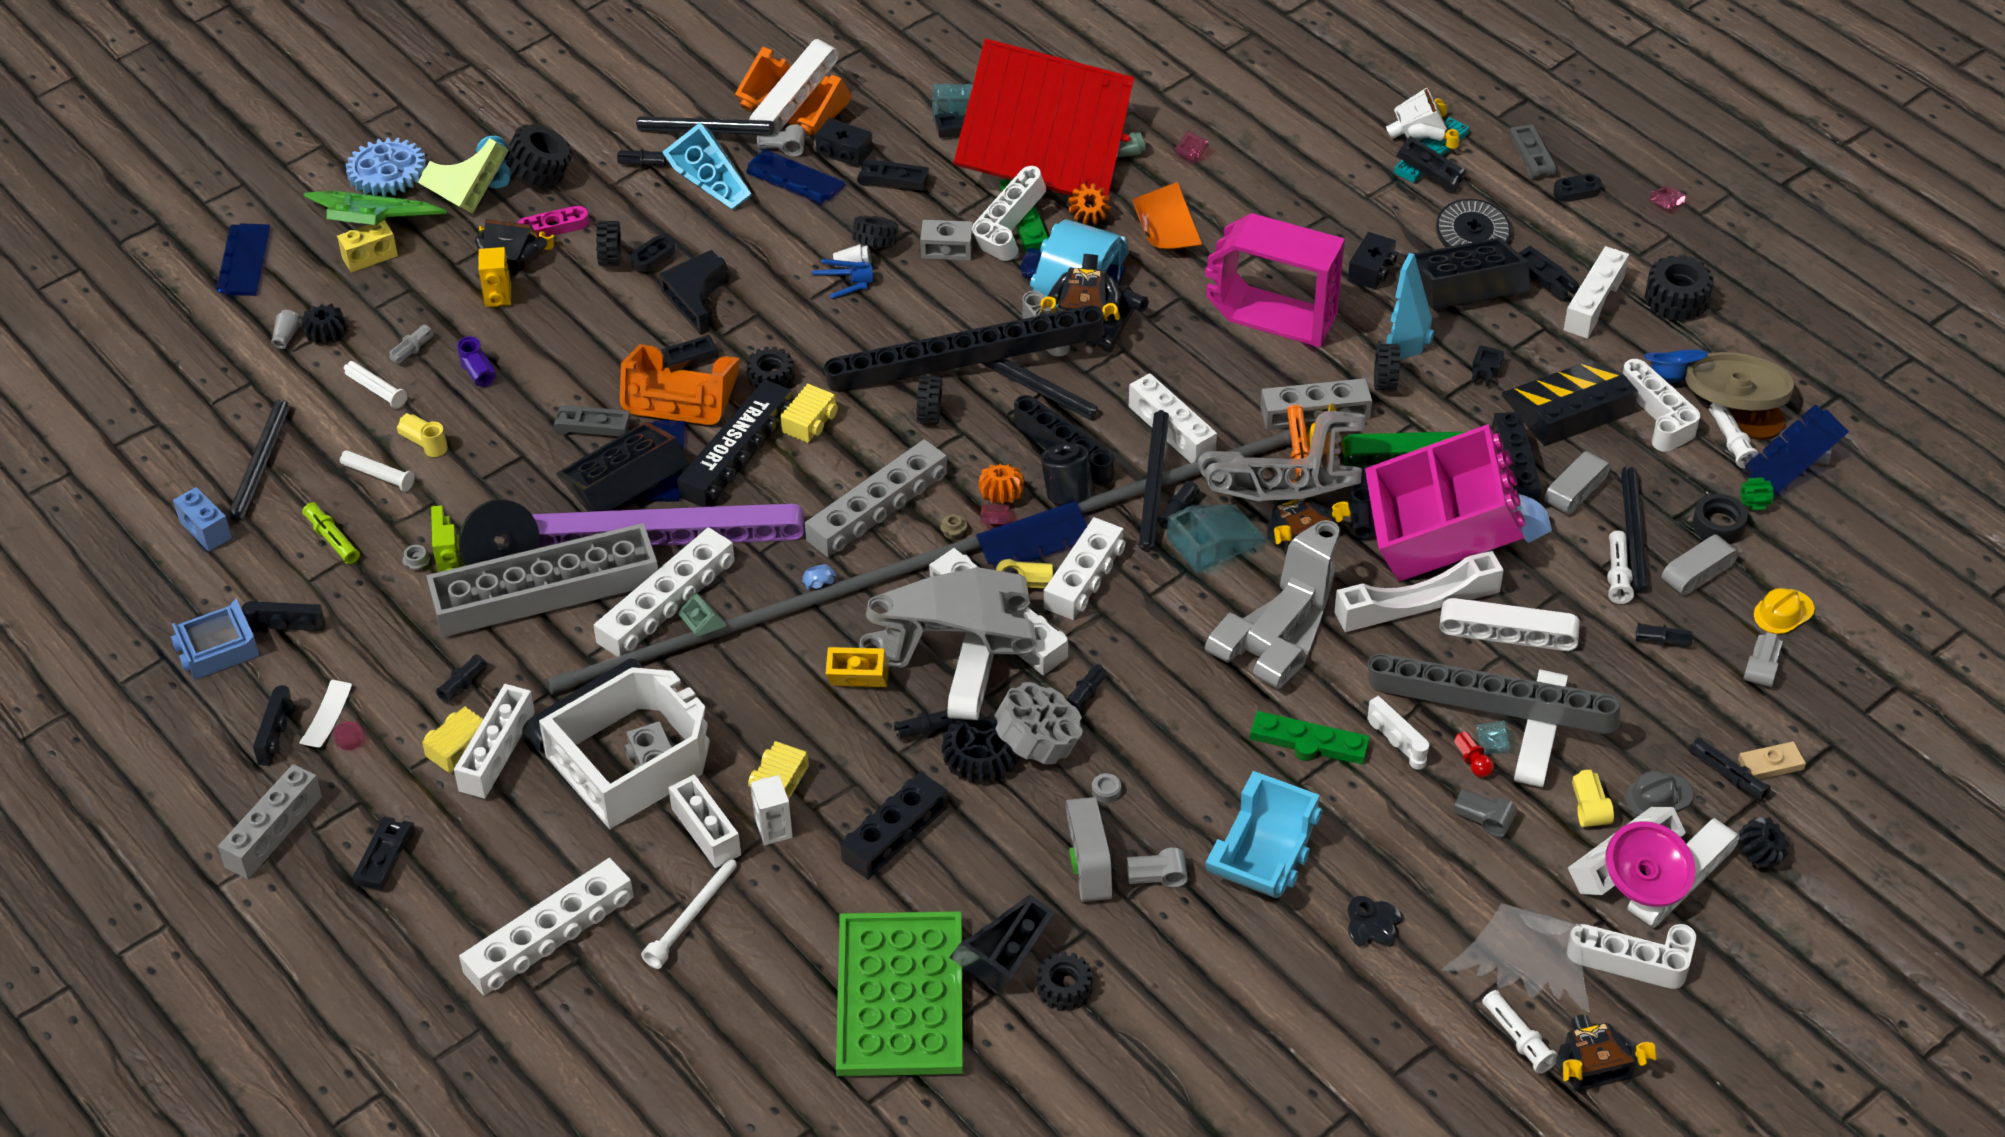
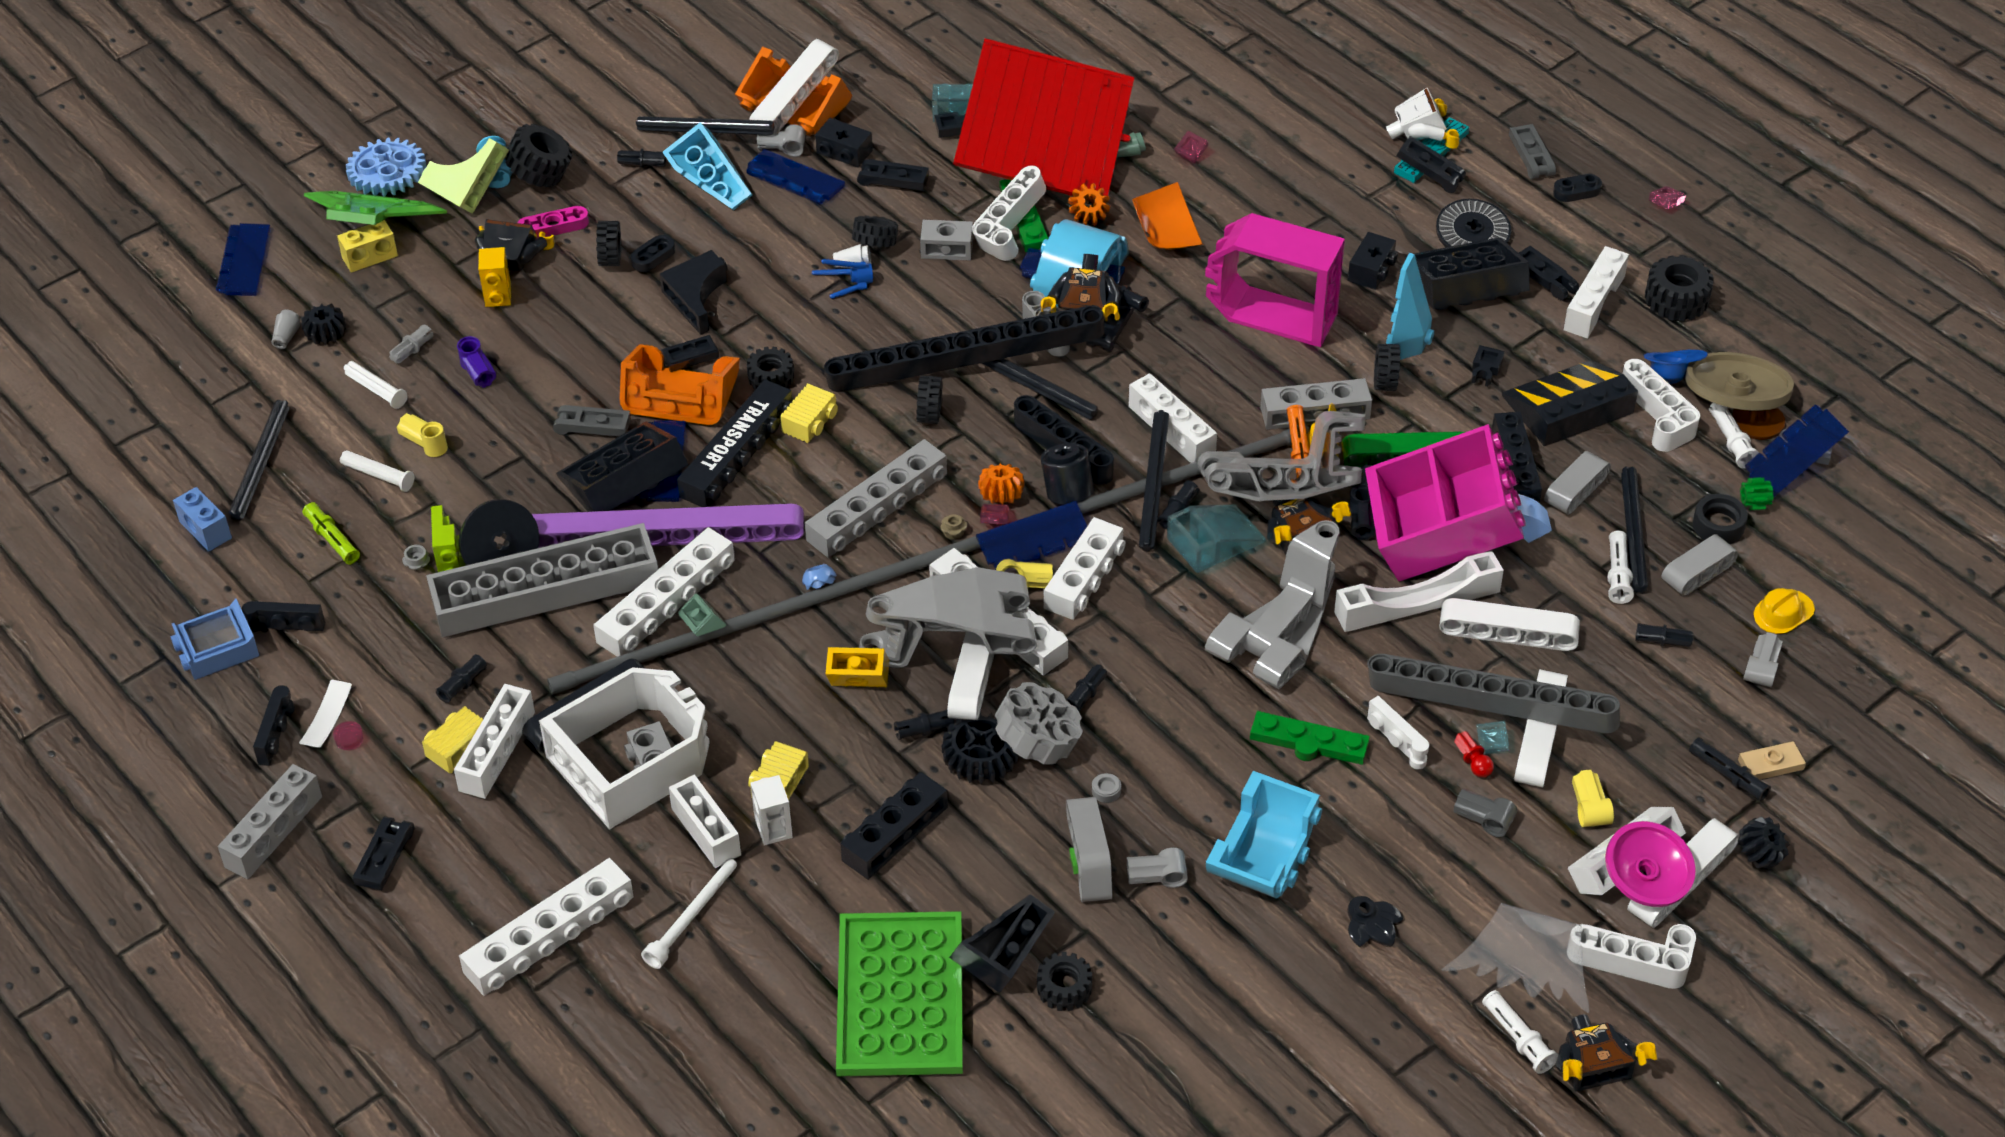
(1658, 790): dark grey piece -> none

